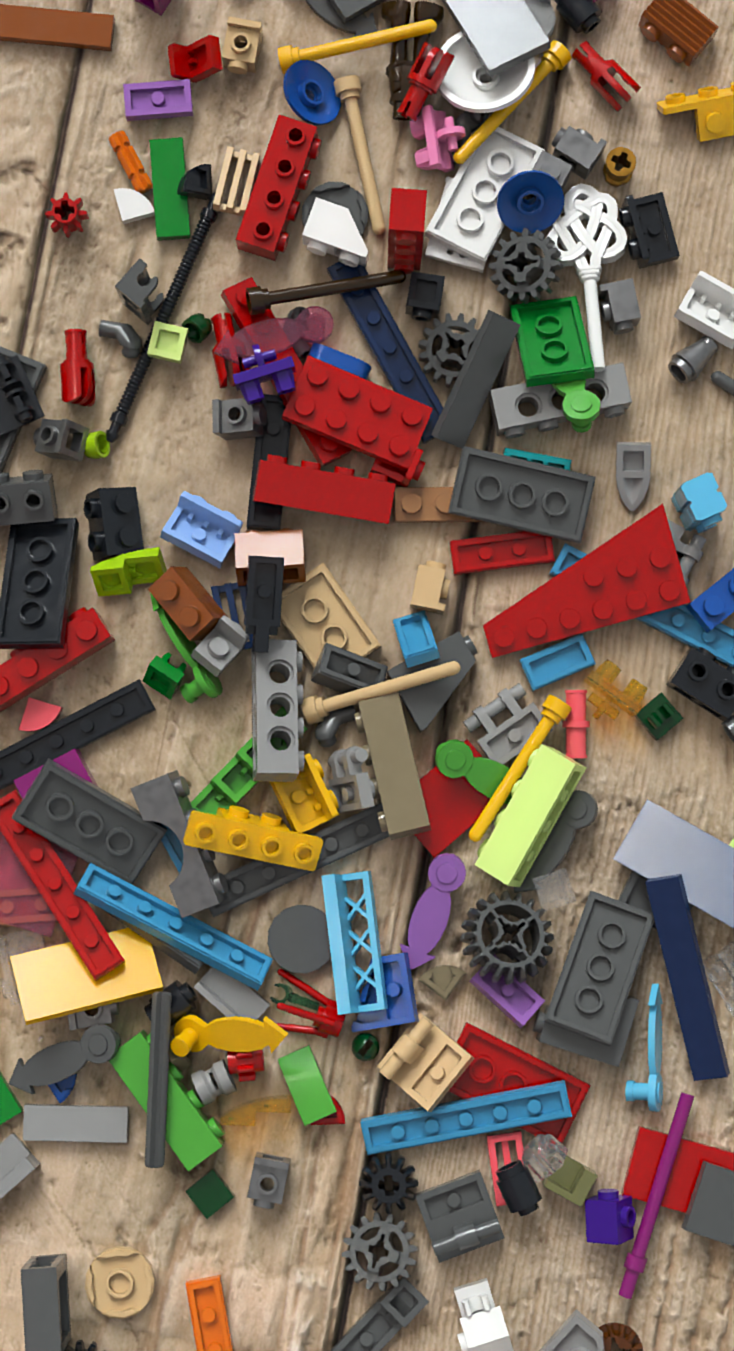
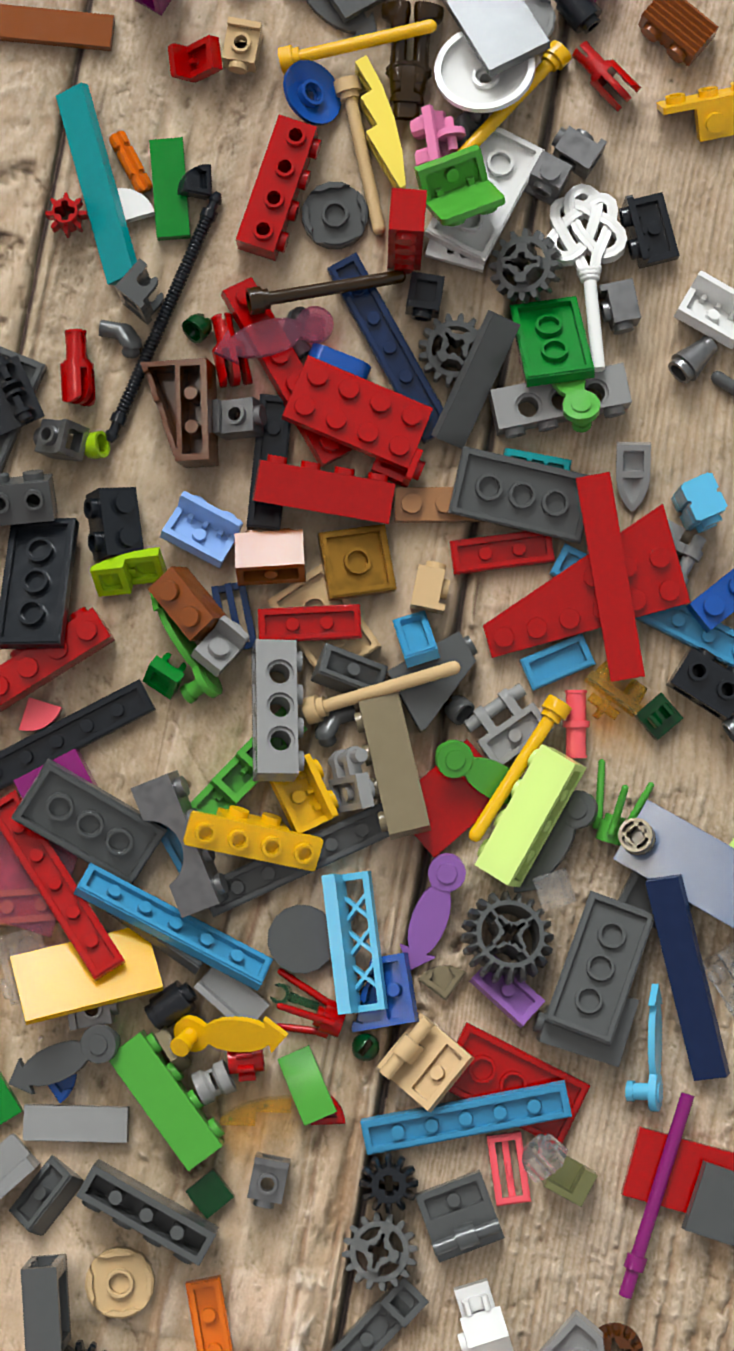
(46, 1196): none -> dark grey slope
(97, 182): none -> teal tile
(147, 1212): none -> dark grey brick
(158, 100): medium lavender plate -> none
(158, 1079): dark grey axle -> none
(168, 342): yellowish green tile -> none
(184, 400): none -> reddish brown wedge
(241, 158): tan tile -> none
(263, 599): black hinge -> none
(279, 371): dark purple hips -> none
(311, 623): none -> red tile
(334, 232): white slope -> none
(356, 562): none -> pearl gold tile
(383, 136): none -> light yellow slope
(424, 79): red arm -> none
(458, 187): none -> bright green bracket
(459, 709): none -> dark grey hinge
(518, 1188): black brick -> none
(536, 212): blue dish -> none
(609, 826): none -> bright green plant
(609, 1217): dark purple brick -> none
(610, 576): none -> red tile
(623, 156): pearl gold bush -> none
(641, 840): none -> dark tan wheel

